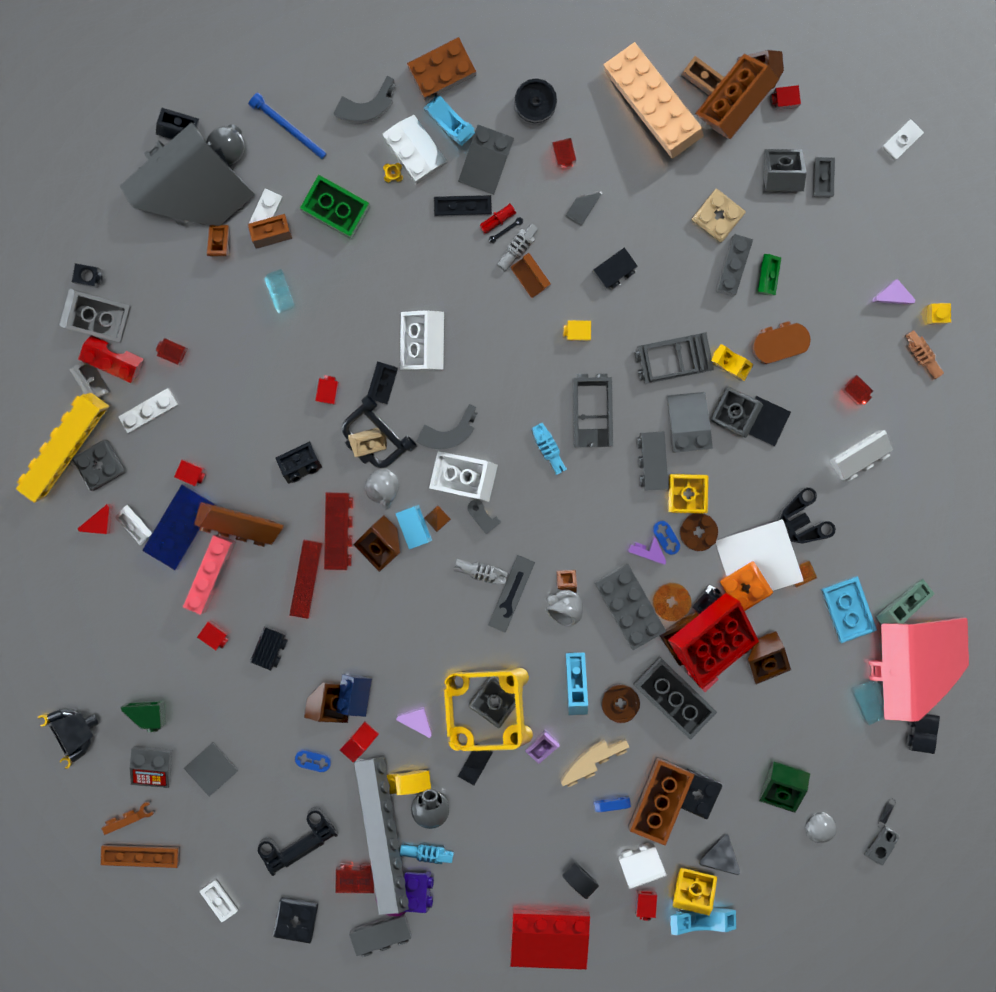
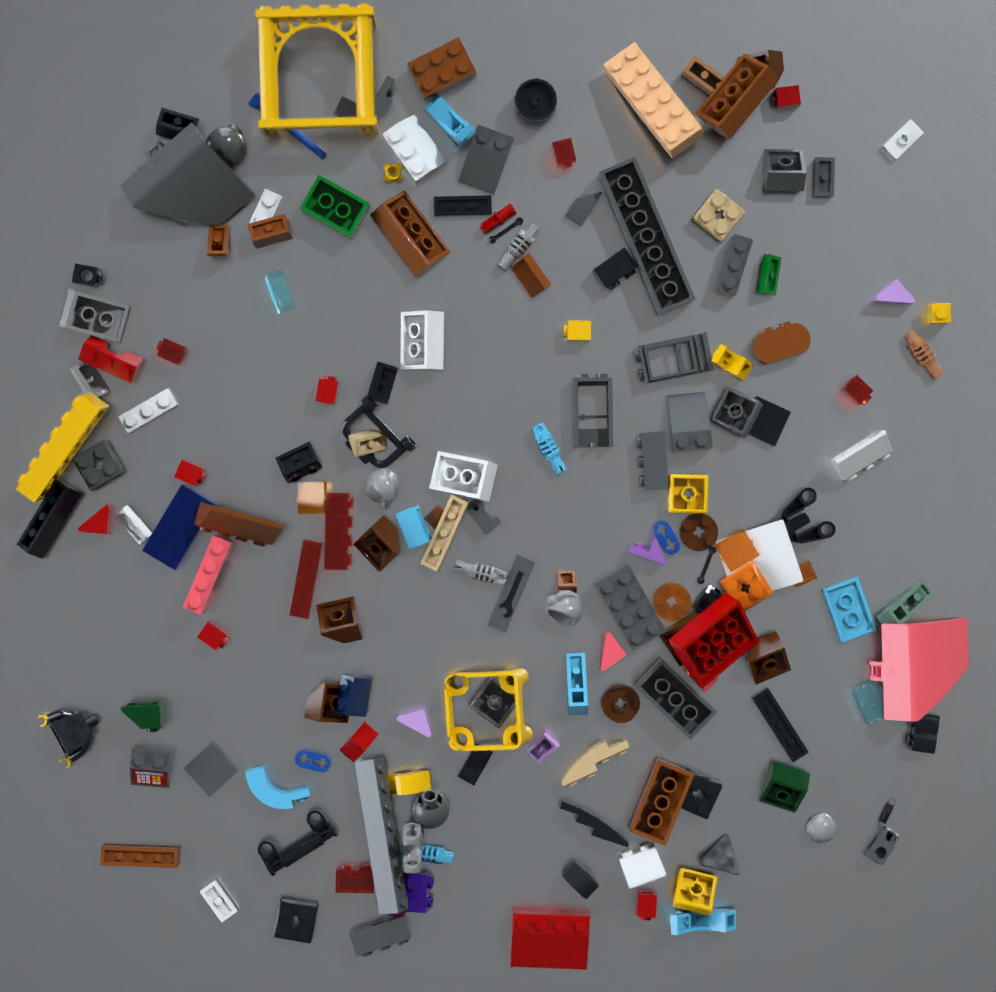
(49, 519): none -> black brick
(128, 818): dark orange plate -> none
(268, 648): black brick -> none
(269, 23): none -> yellow arch
(270, 795): none -> medium azure arch
(312, 498): none -> clear orange piece
(339, 620): none -> reddish brown slope
(409, 233): none -> dark orange slope
(412, 841): none -> light grey piece
(444, 440): dark grey arch -> none
(445, 532): none -> tan plate
(599, 827): none -> black slope
(611, 652): none -> coral slope
(612, 804): blue beam -> none
(646, 236): none -> dark grey brick
(712, 550): none -> black hinge
(736, 550): none -> clear orange piece
(780, 724): none -> black tile

